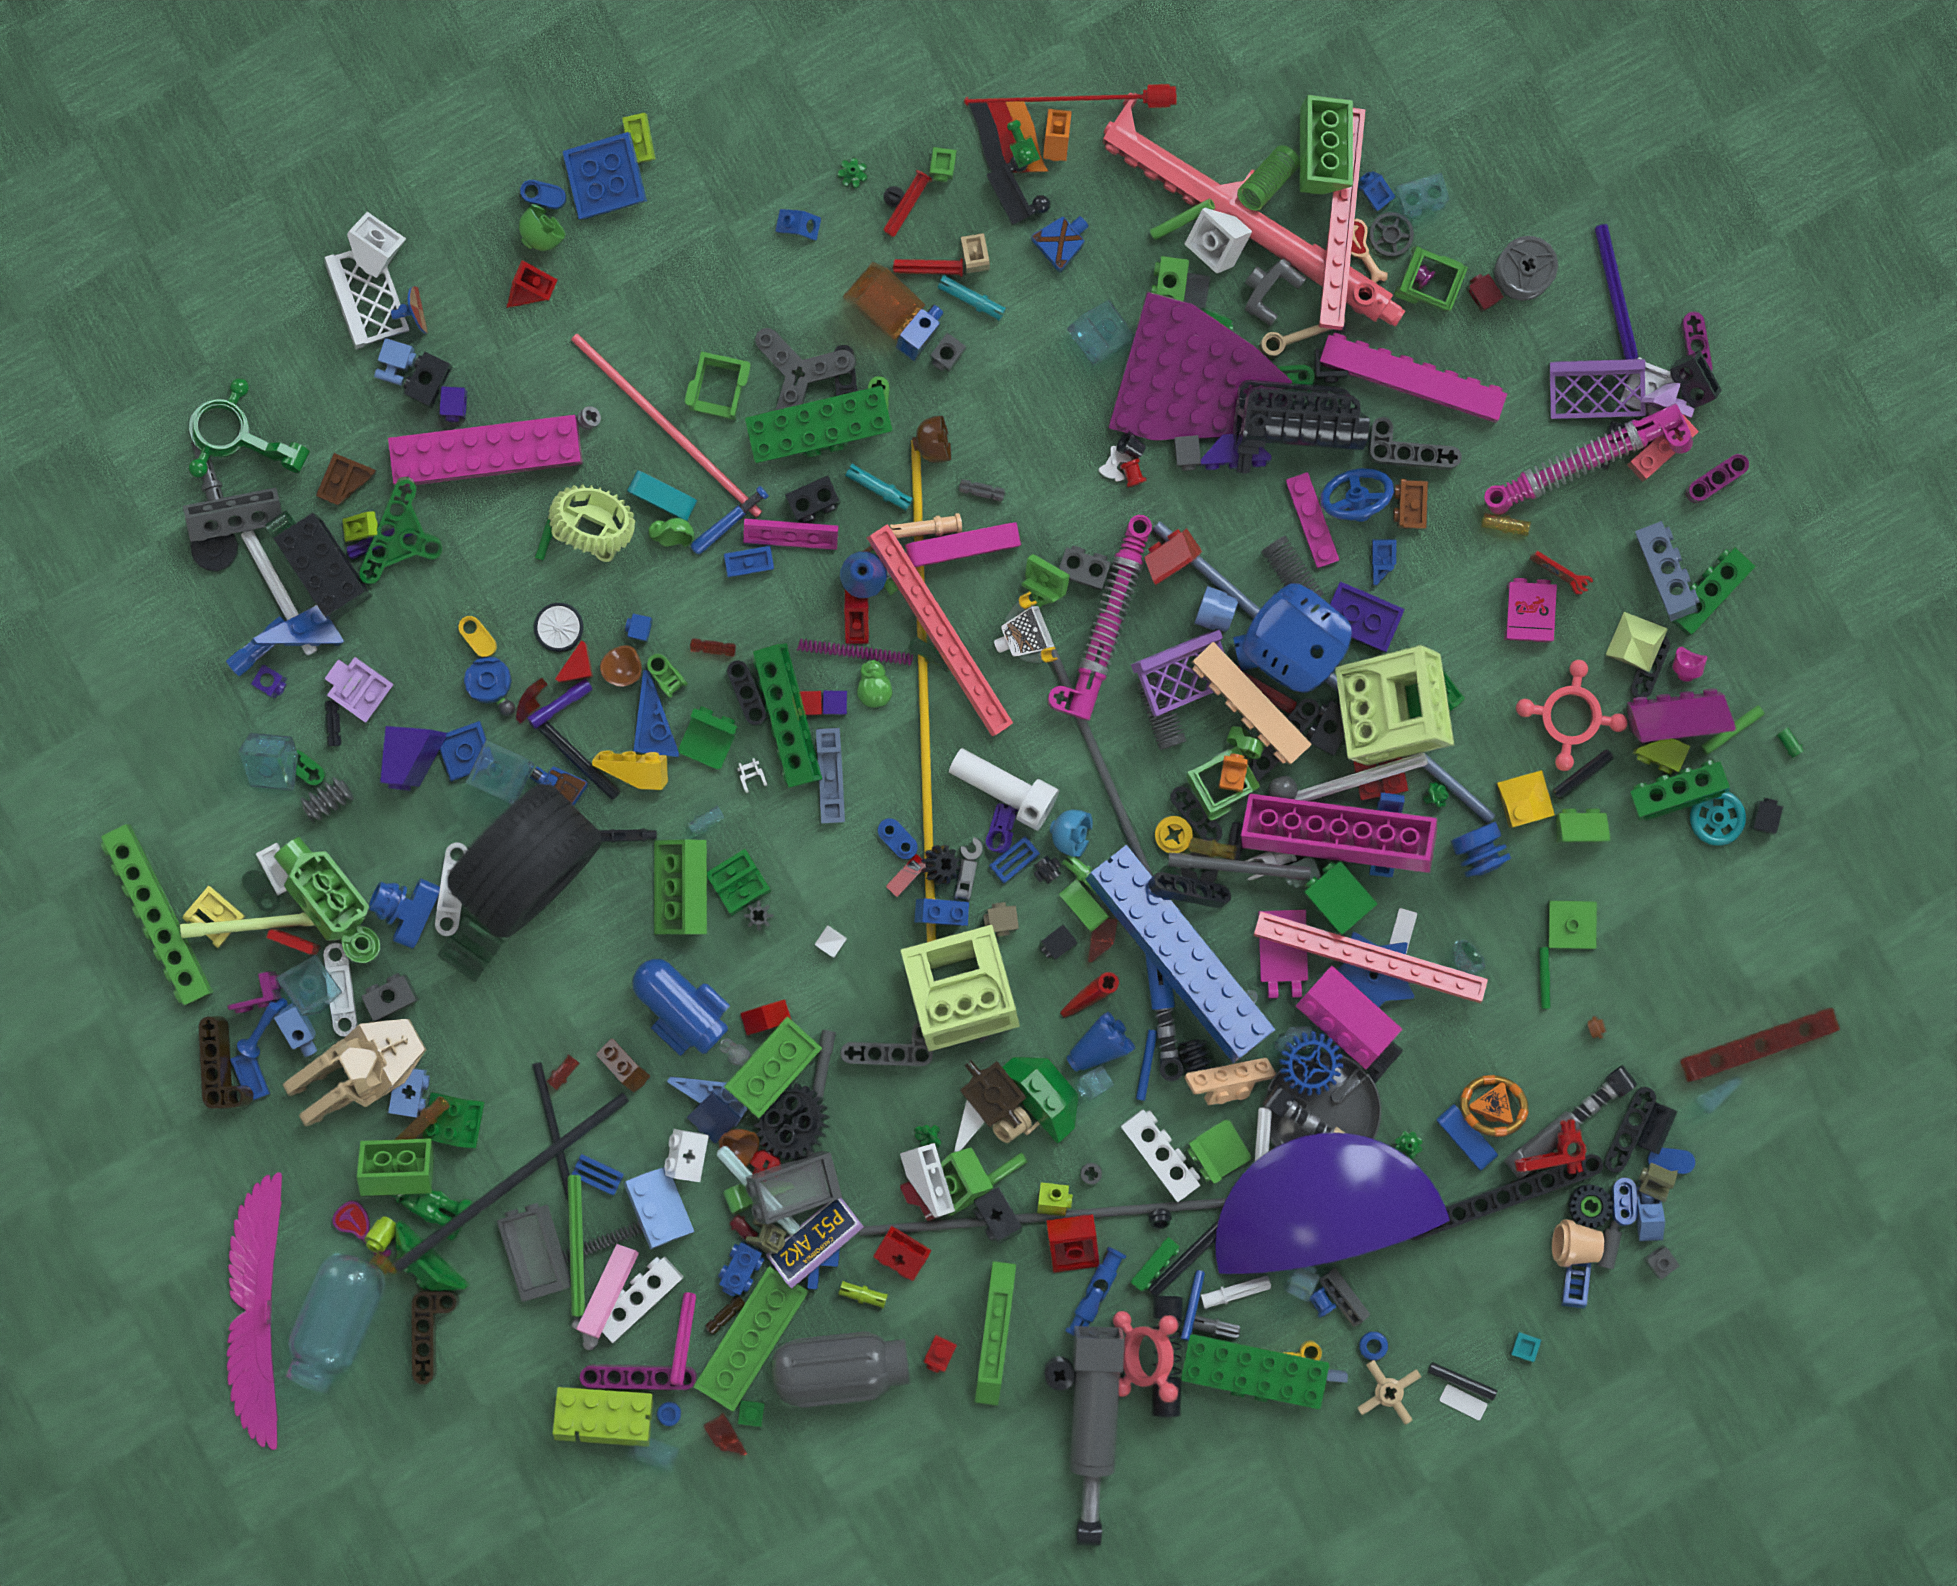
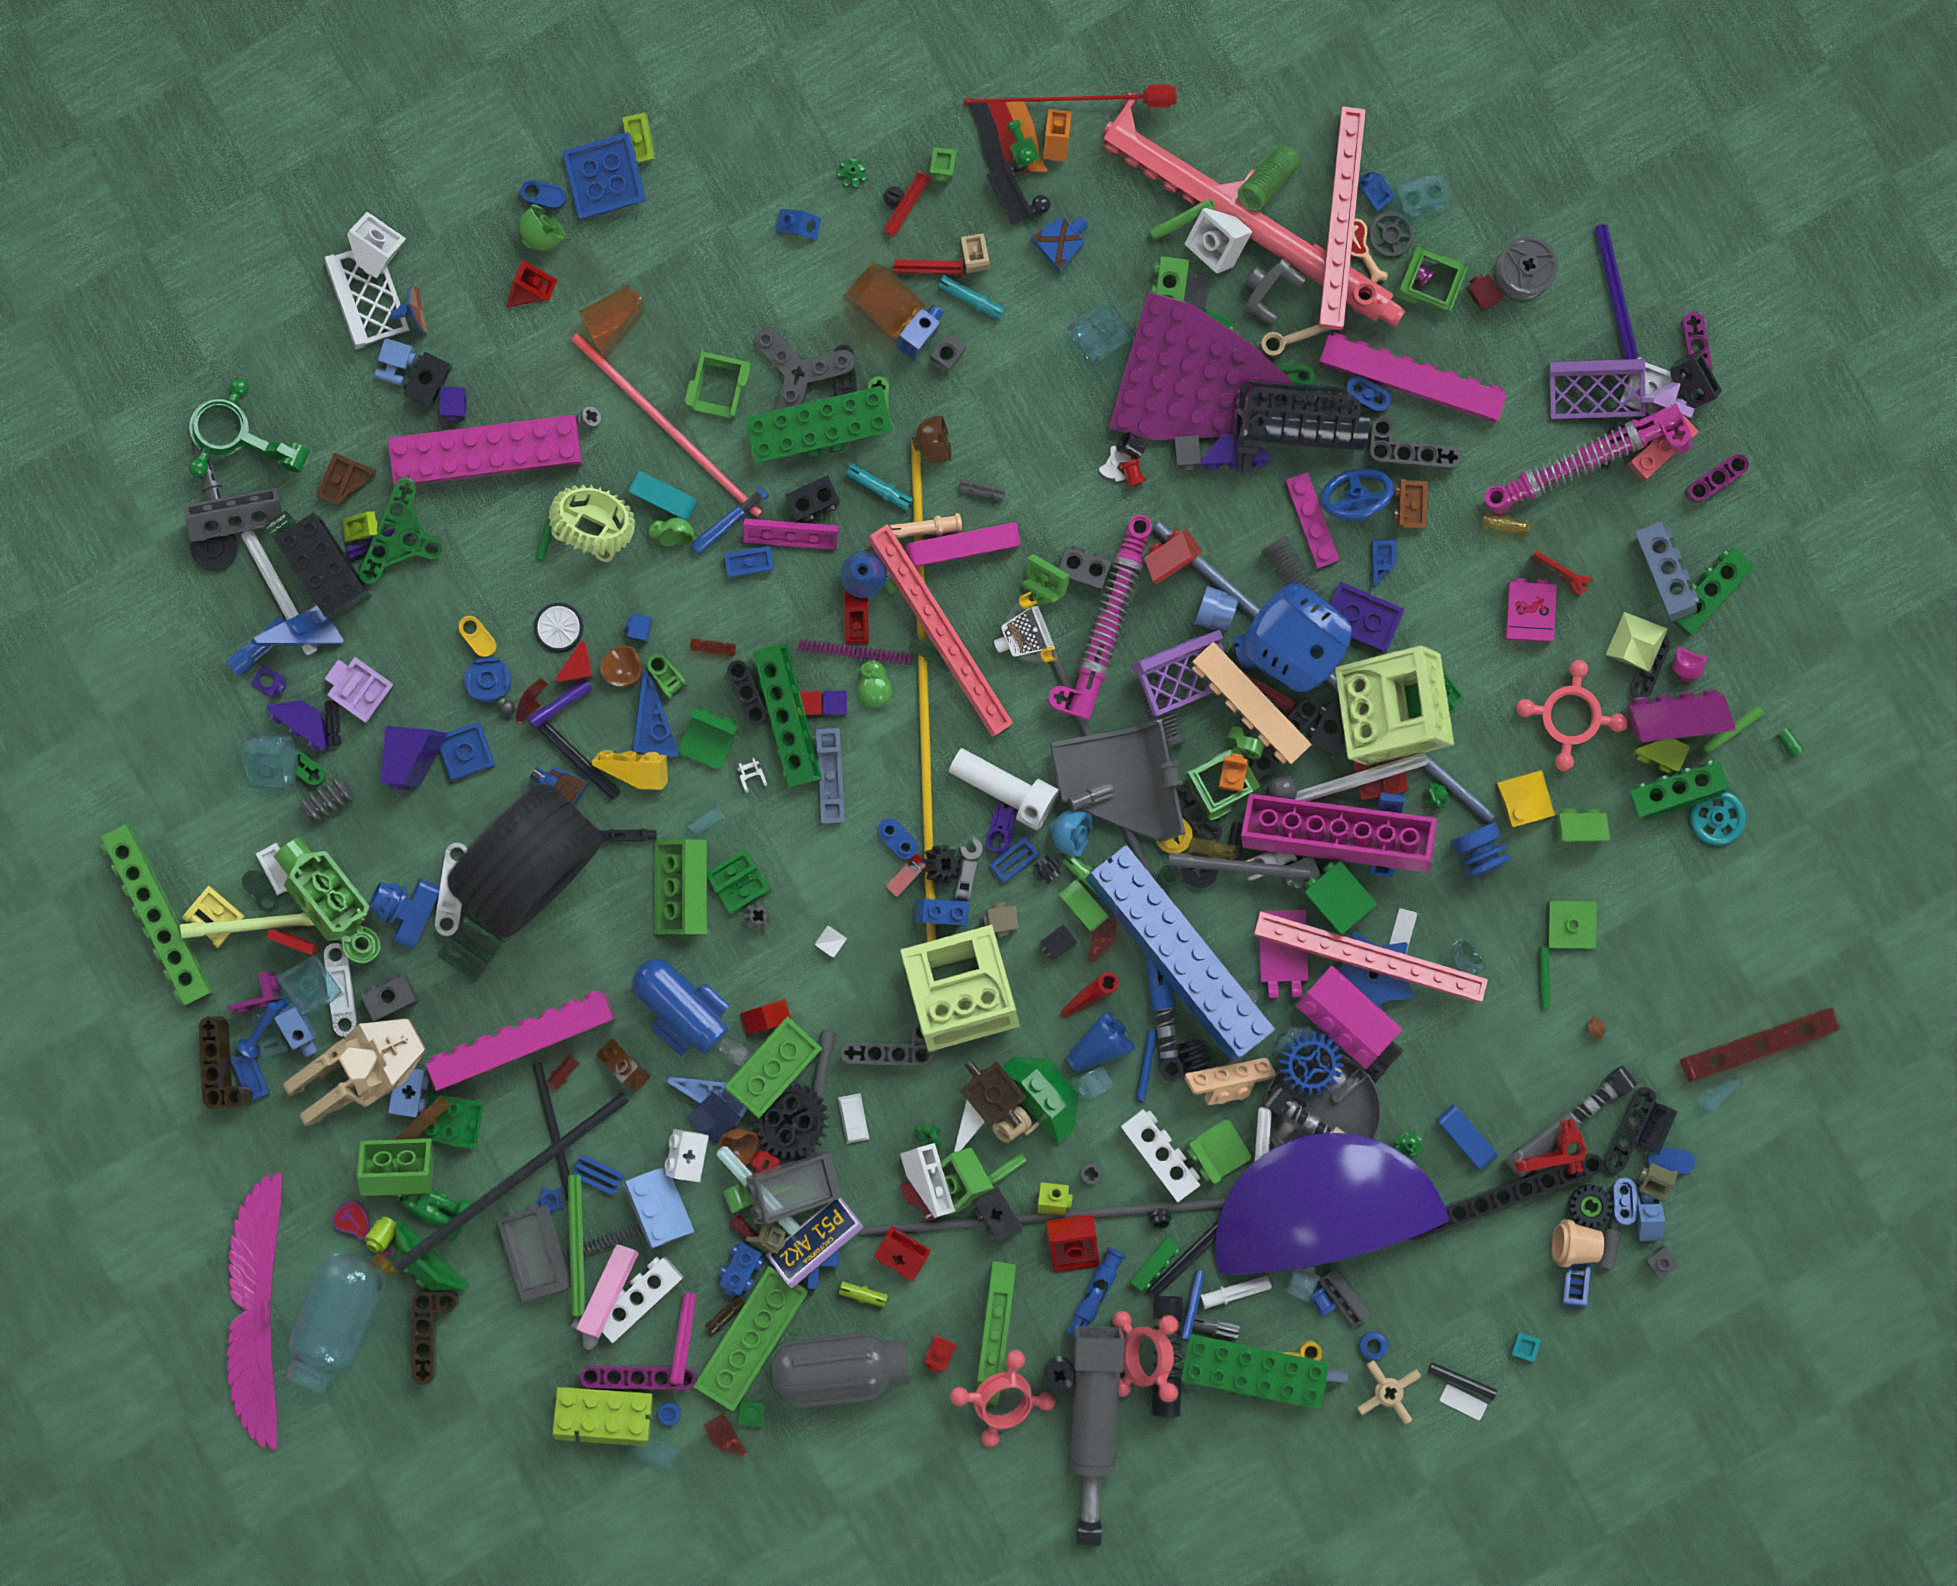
(263, 1043): none -> clear light blue slope
(302, 720): none -> dark purple slope
(500, 772): clear light blue slope -> none
(517, 1042): none -> dark pink brick
(555, 1195): none -> blue plate
(612, 318): none -> clear orange slope
(853, 1118): none -> white tile
(995, 1383): none -> coral piece
(1091, 797): none -> dark grey axle
(1138, 770): none -> dark grey panel
(1214, 894): black beam -> none
(1326, 144): bright green slope -> none
(1329, 376): black bracket -> none
(1368, 393): none -> blue plate
(1494, 1105): piece -> none
(1583, 774): black axle -> none
(1766, 816): black brick -> none

